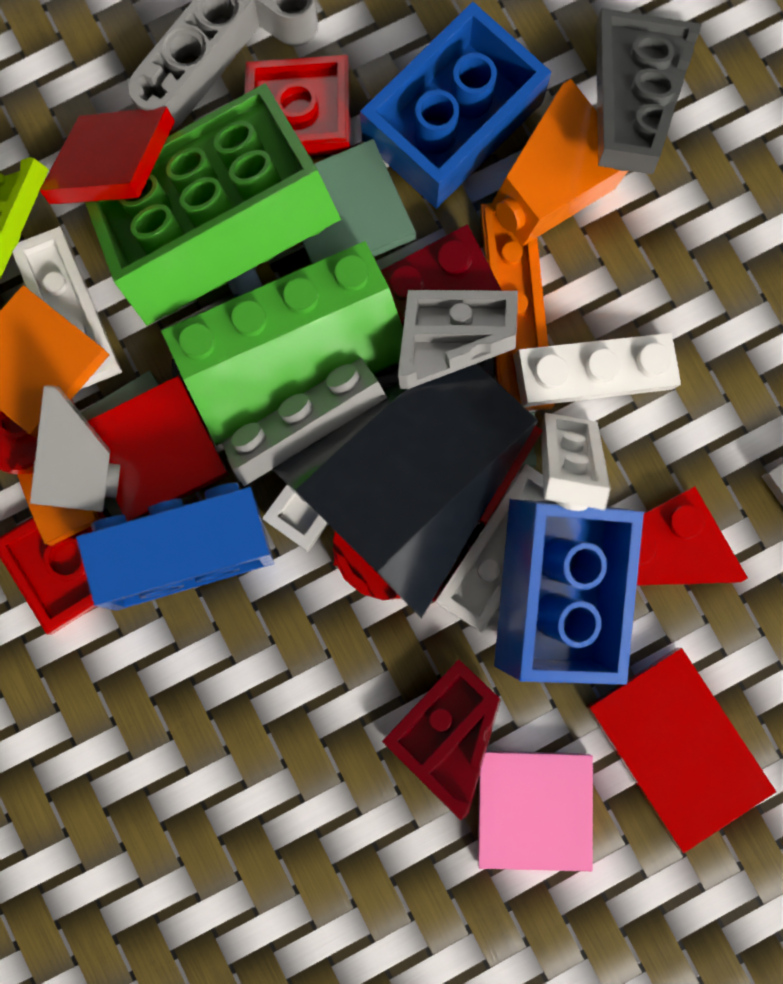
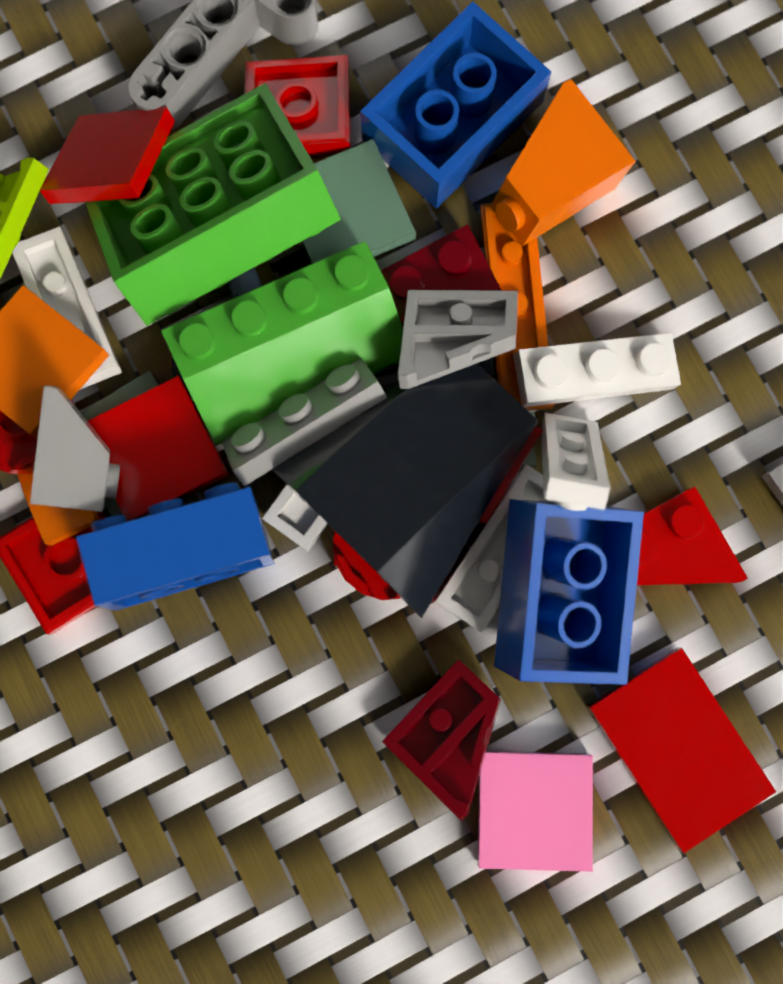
(638, 85): dark grey wing -> none

